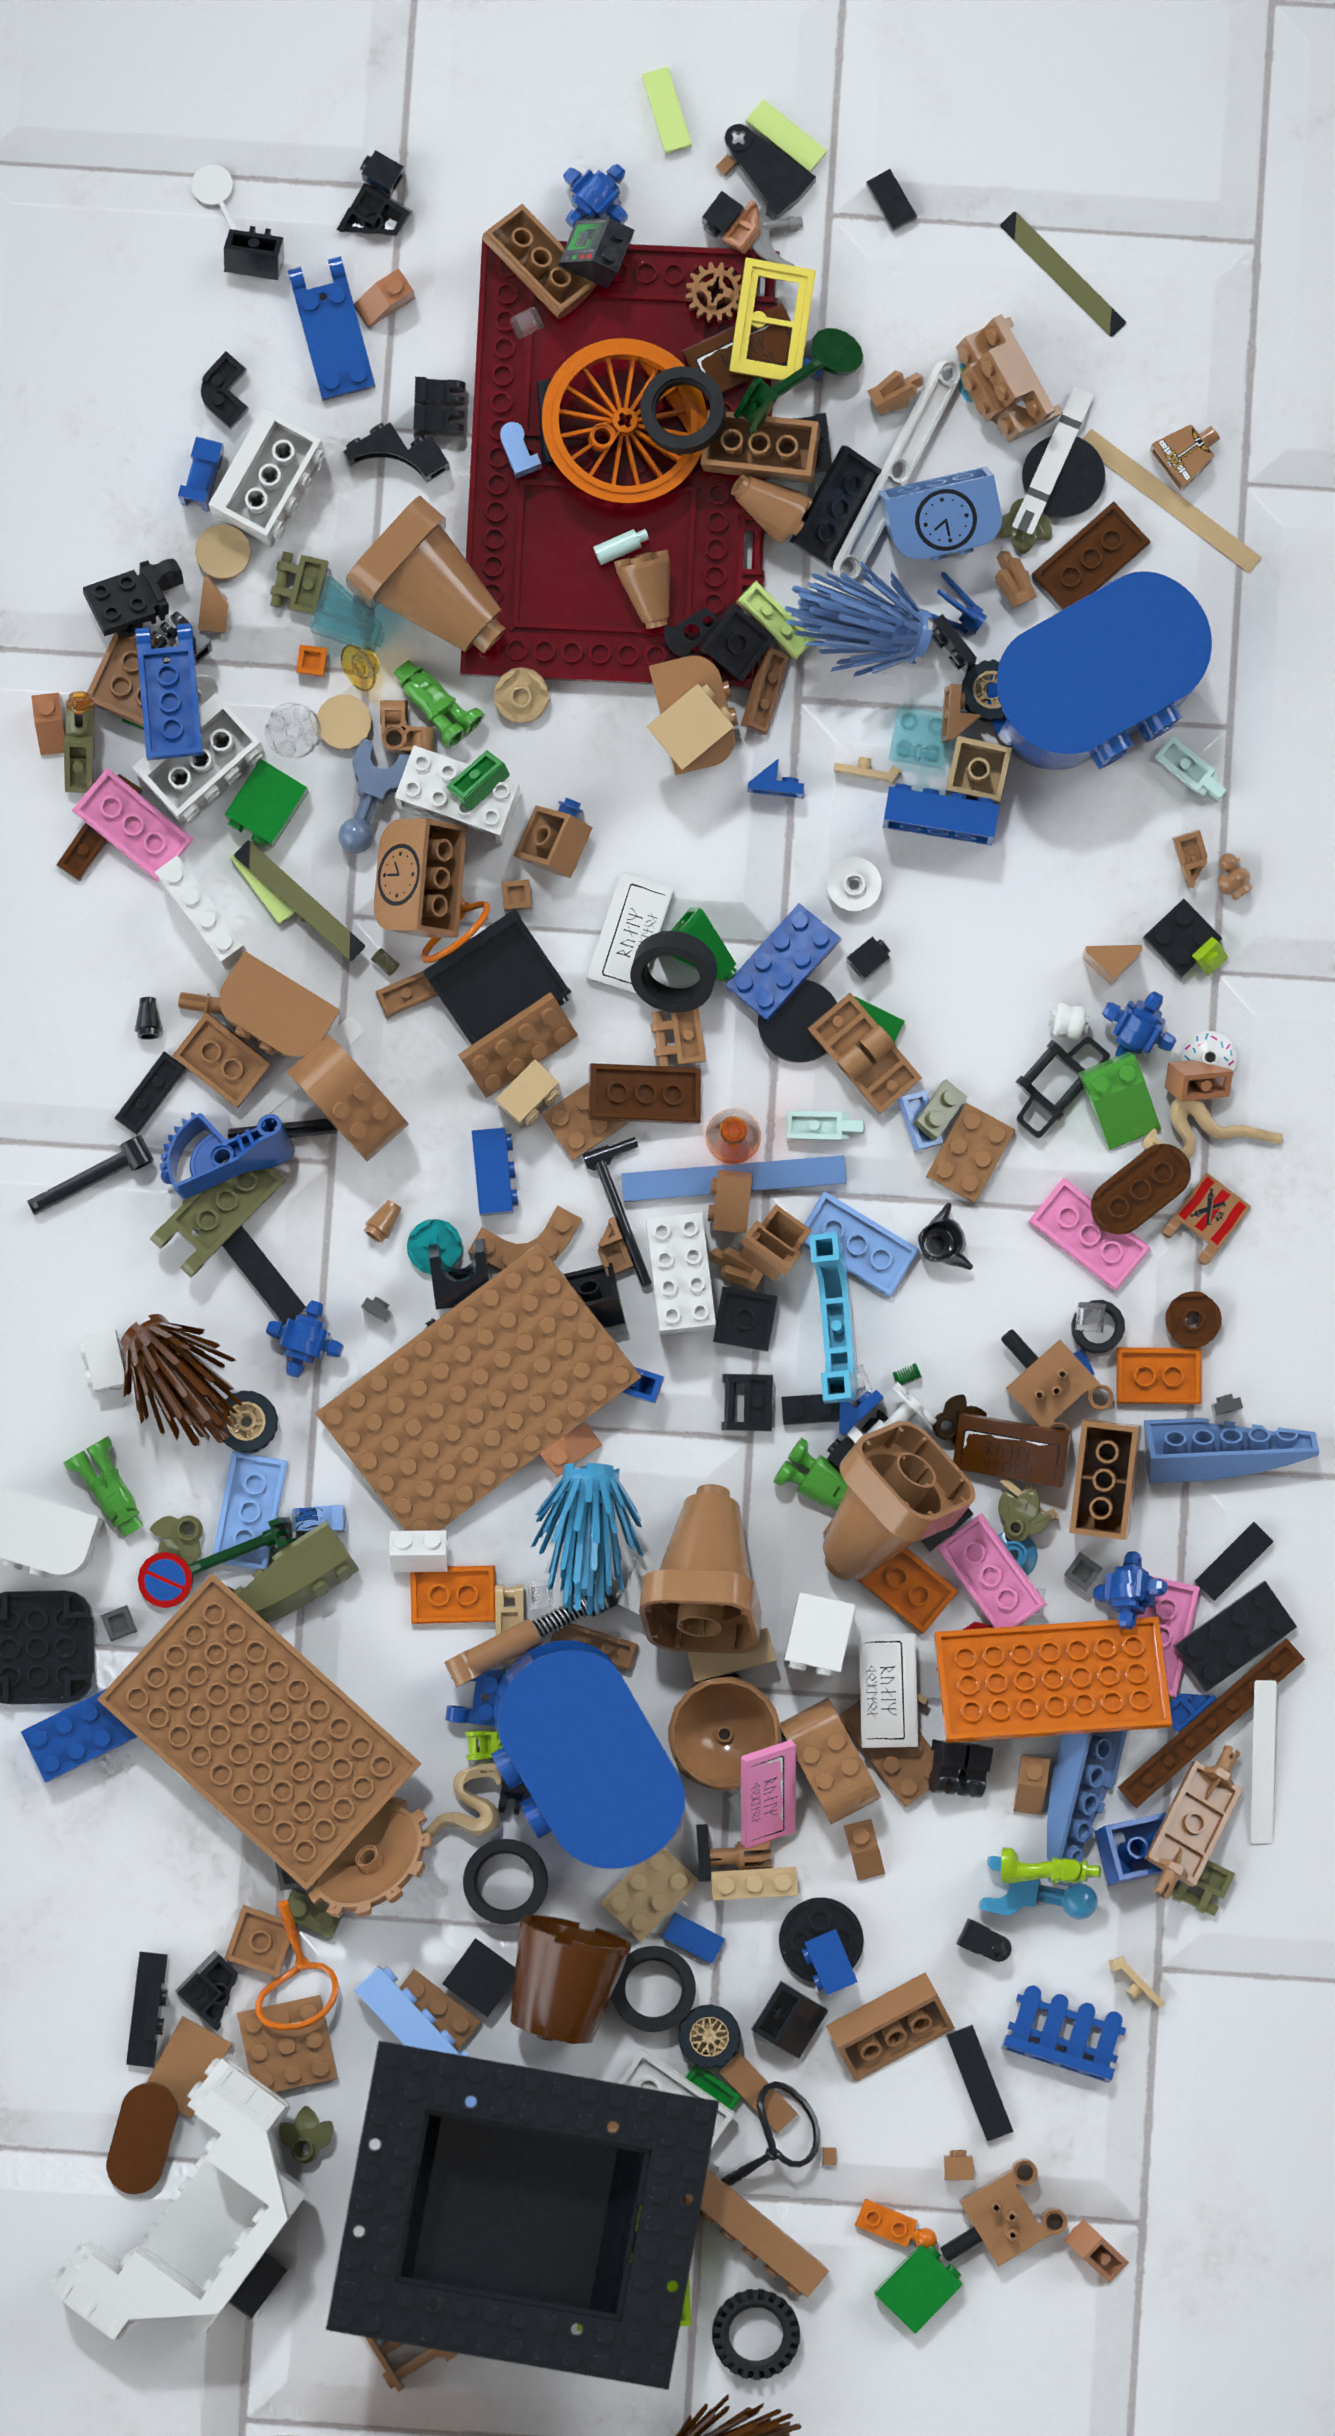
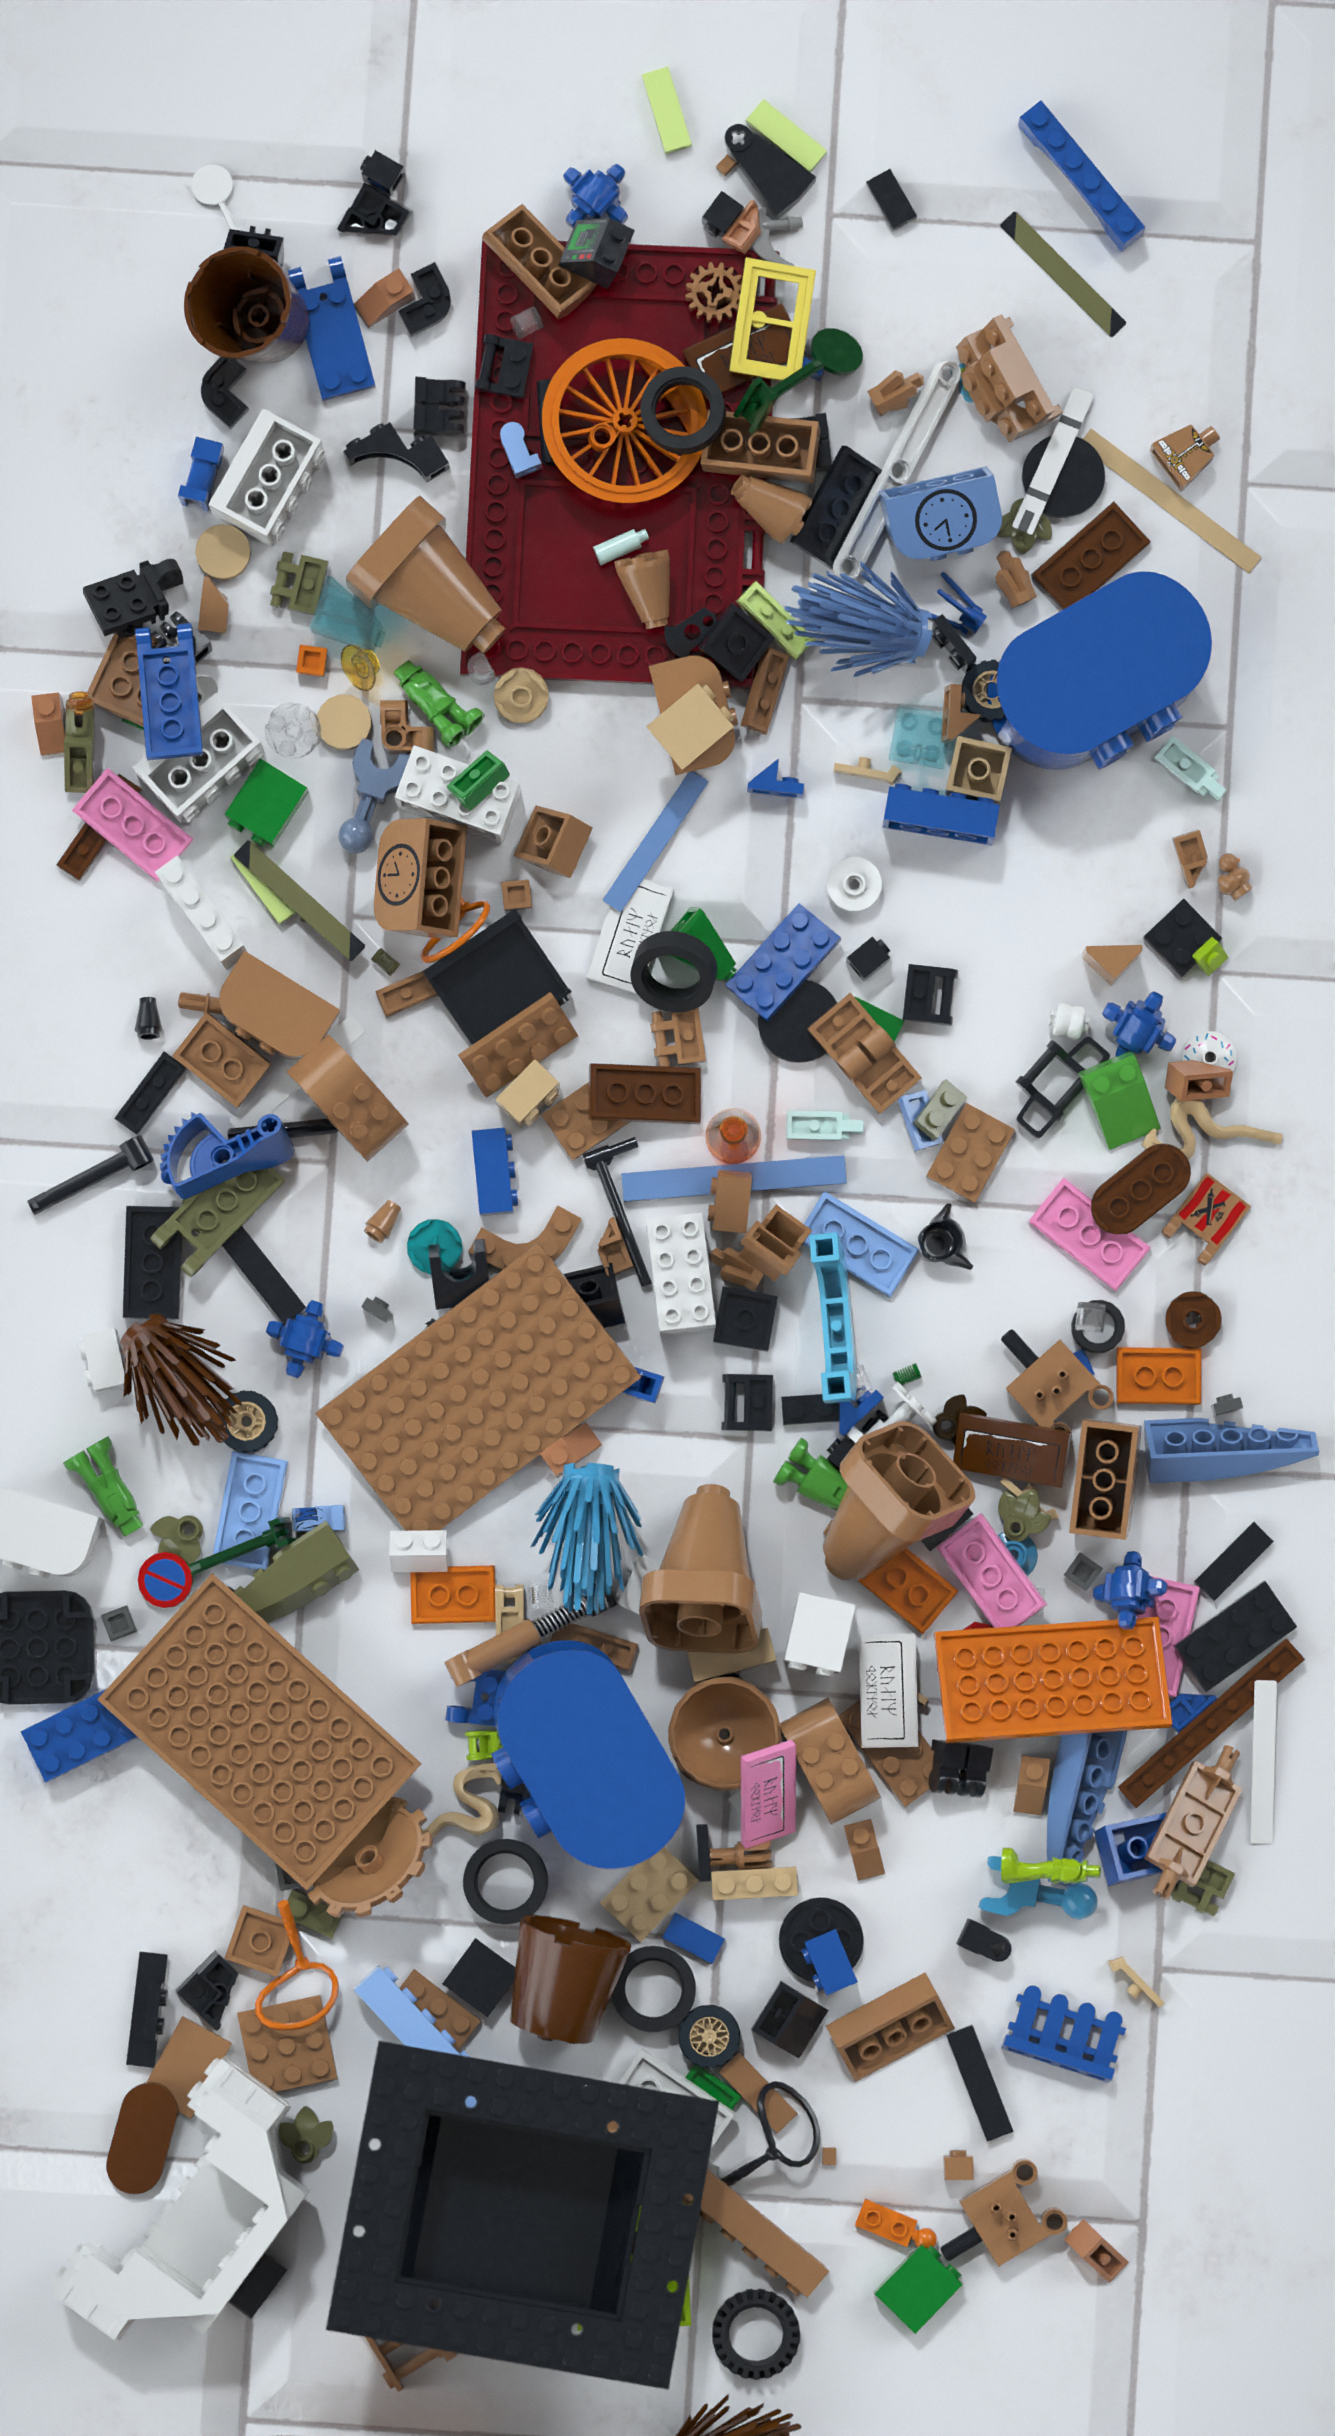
(150, 1273): none -> black plate
(232, 300): none -> reddish brown cone
(434, 302): none -> black plate
(480, 669): none -> clear brick
(513, 368): none -> black plate
(570, 807): blue plate -> none
(655, 841): none -> medium blue sticker
(920, 994): none -> black plate
(1058, 145): none -> blue arch

